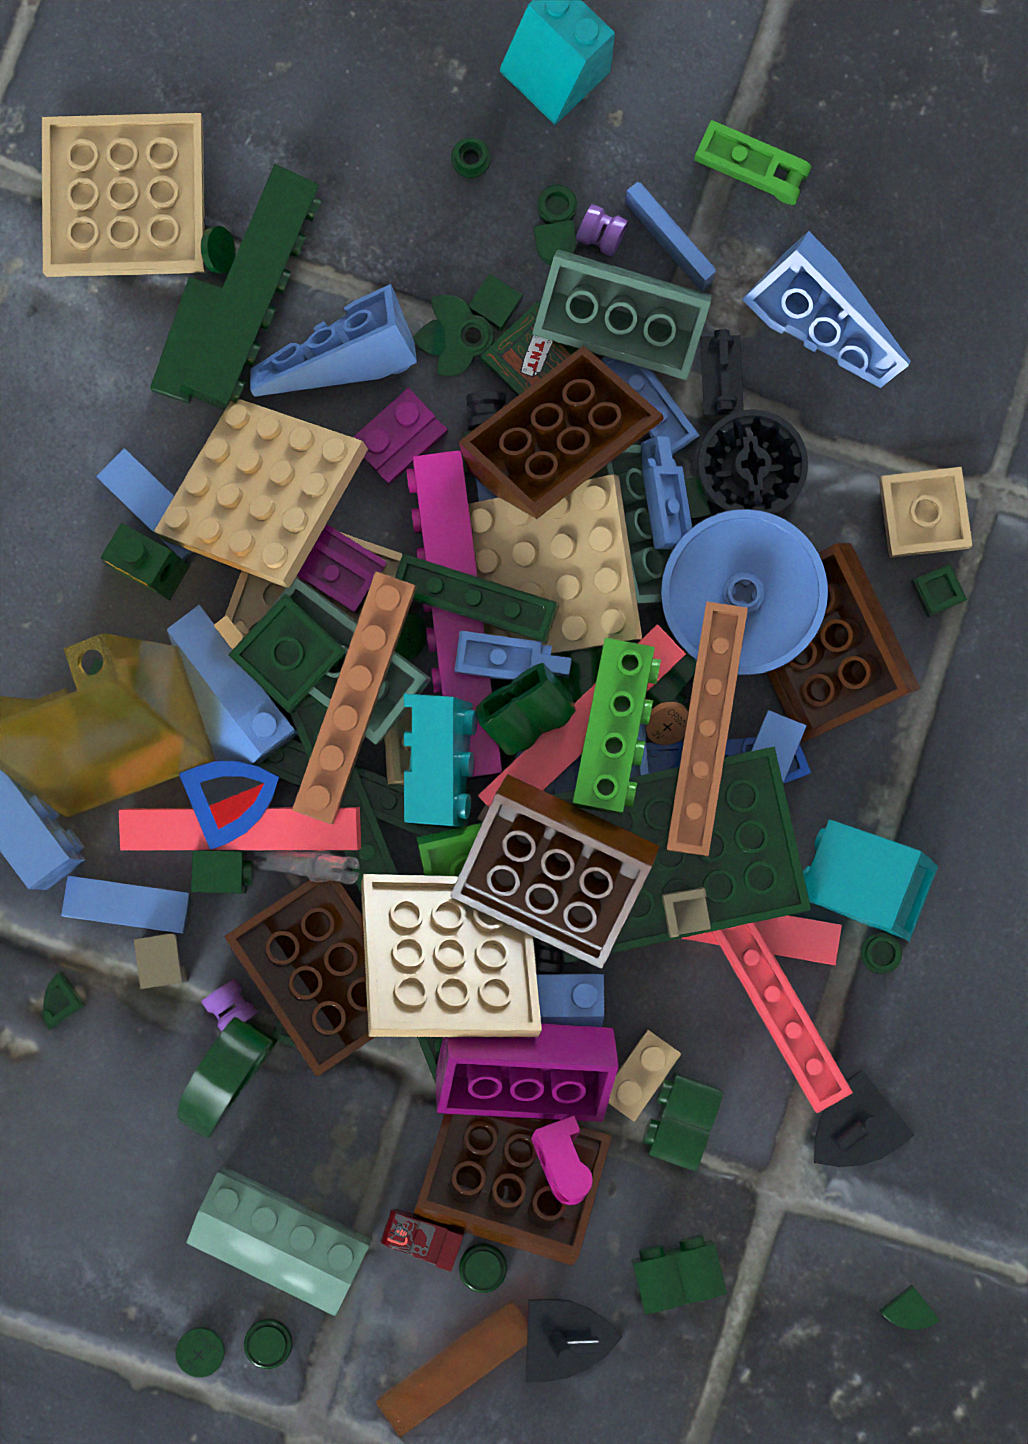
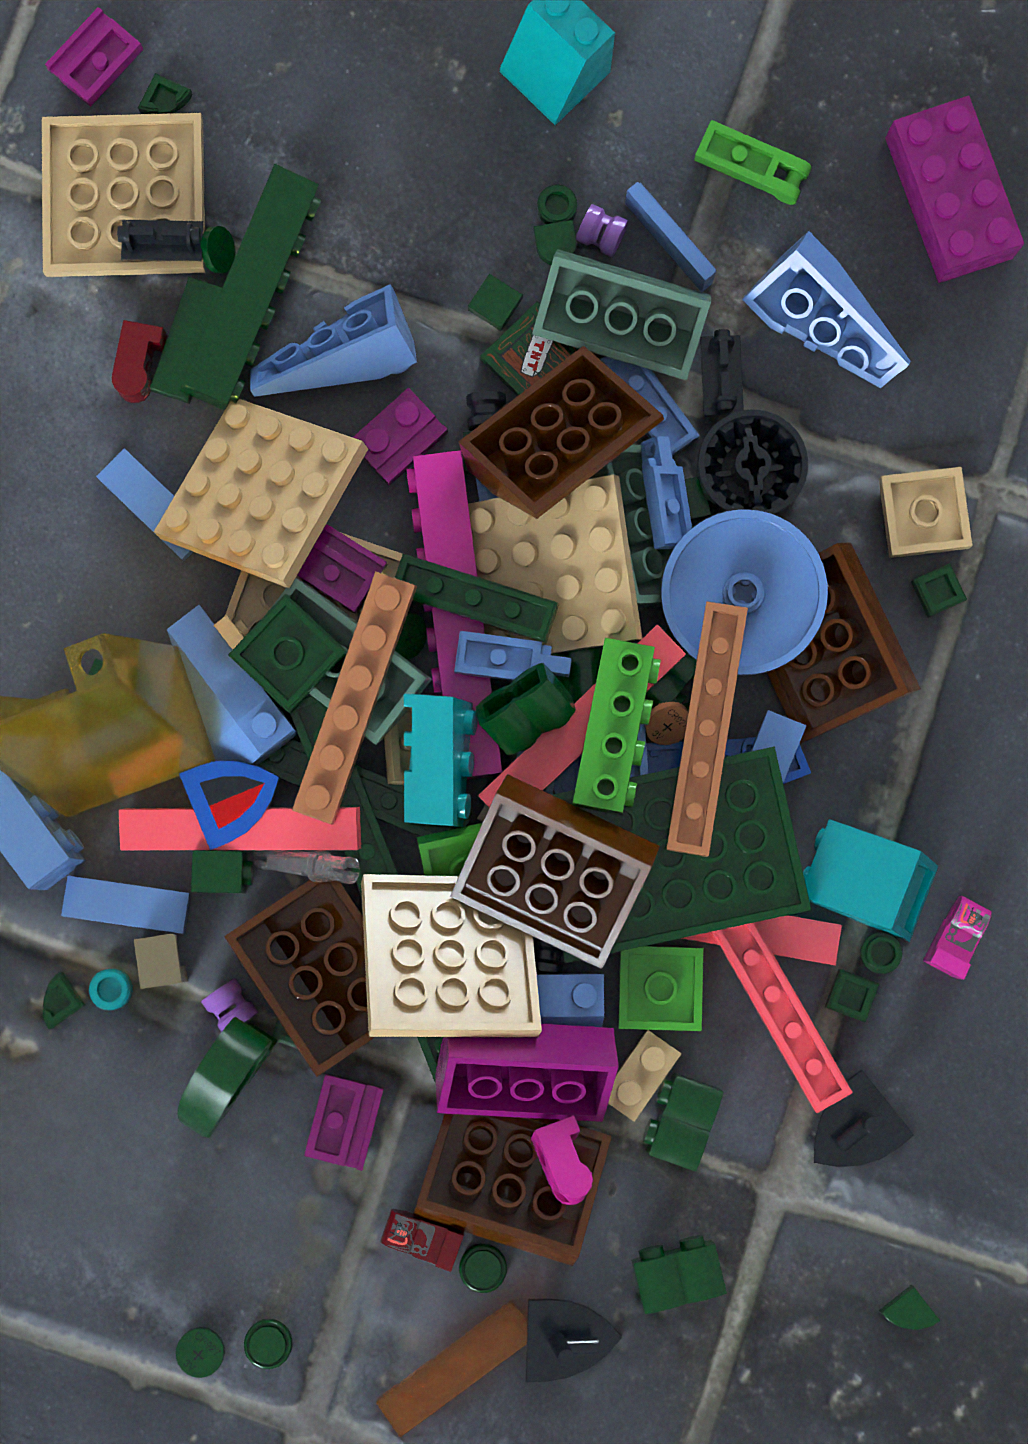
(94, 56): none -> magenta plate
(110, 989): none -> teal tile
(135, 359): none -> dark red leg
(144, 561): dark green torso -> none
(160, 240): none -> black hinge
(164, 96): none -> dark green tile
(278, 1240): sand green slope -> none
(344, 1121): none -> magenta plate
(448, 335): dark green plate -> none
(470, 146): dark green plate -> none
(661, 988): none -> bright green plate
(686, 911): dark tan panel -> none
(851, 995): none -> dark green tile
(954, 189): none -> magenta brick
(958, 938): none -> dark pink leg

